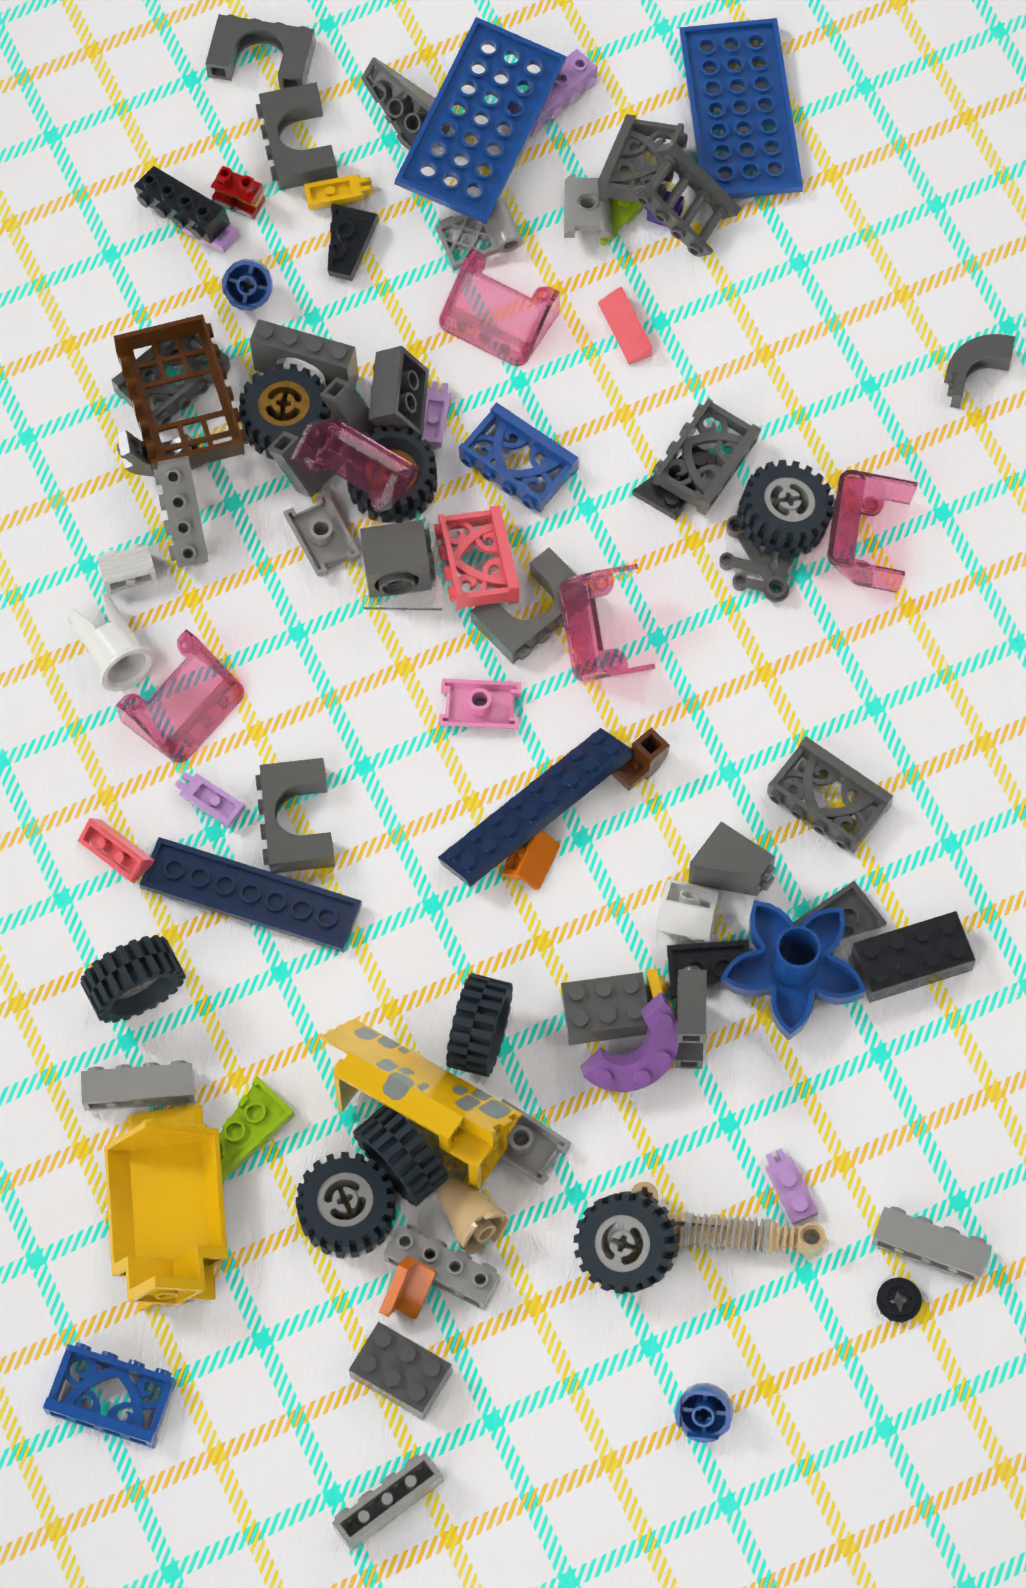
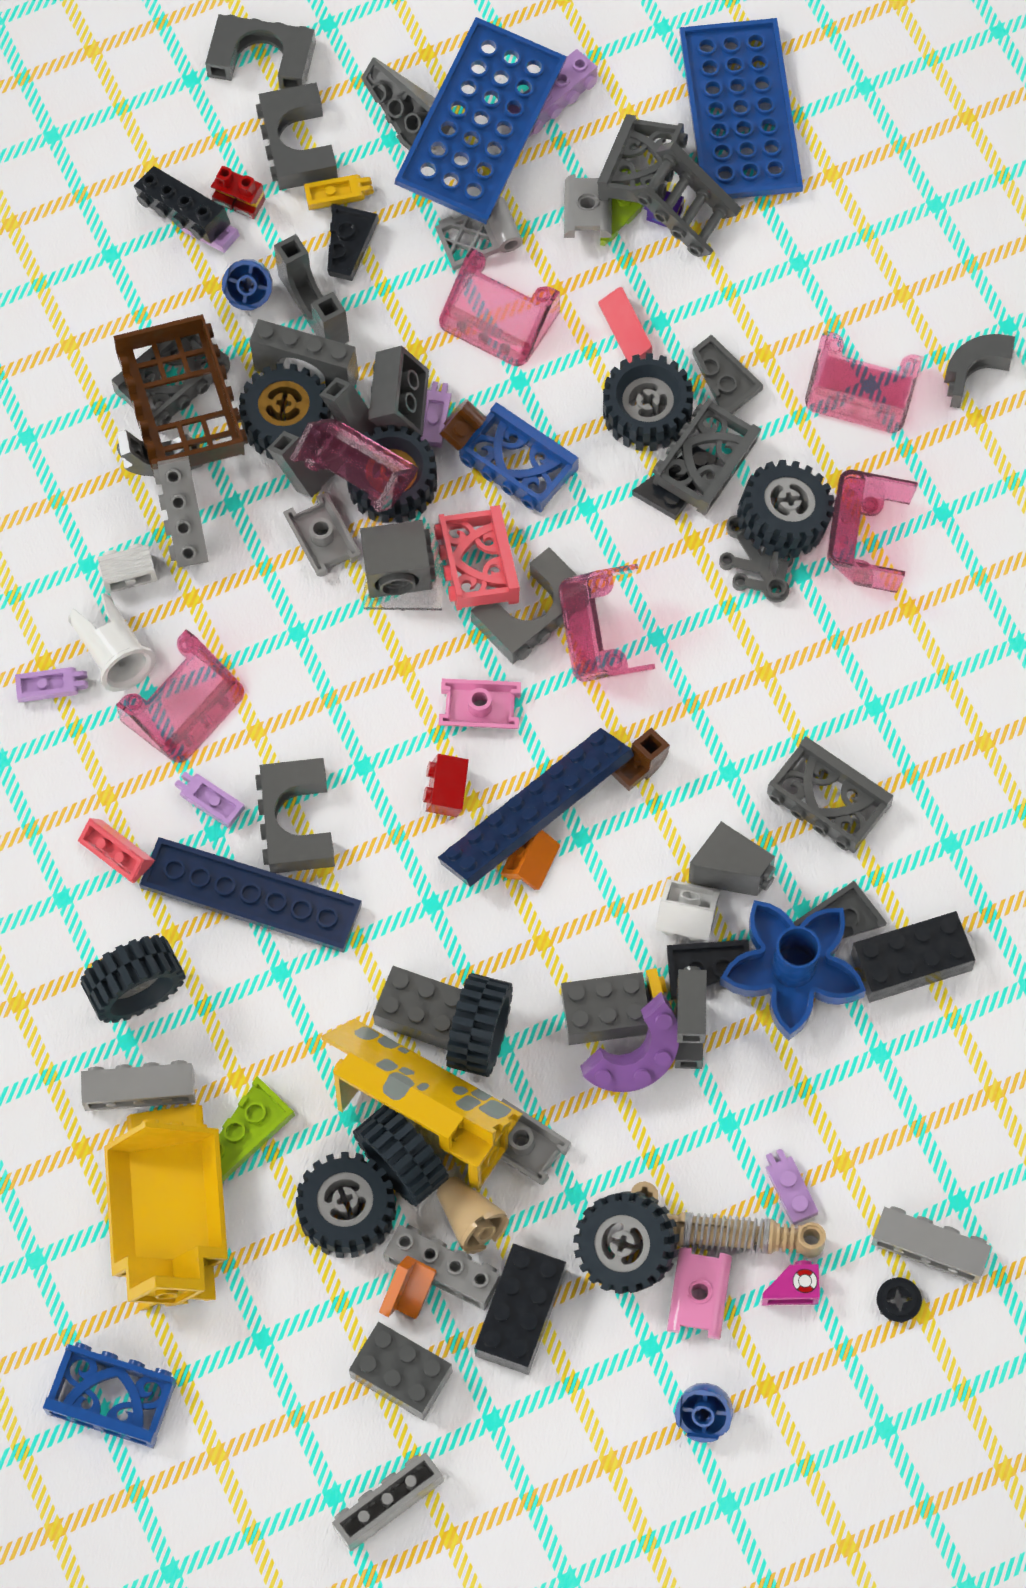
(49, 684): none -> lavender hinge
(322, 312): none -> dark grey arch
(417, 1007): none -> dark grey brick
(446, 785): none -> red brick
(462, 424): none -> reddish brown brick
(520, 1309): none -> black brick
(660, 386): none -> black wheel
(699, 1273): none -> bright pink piece
(725, 375): none -> dark grey wing
(795, 1286): none -> dark pink slope
(859, 389): none -> clear pink windscreen

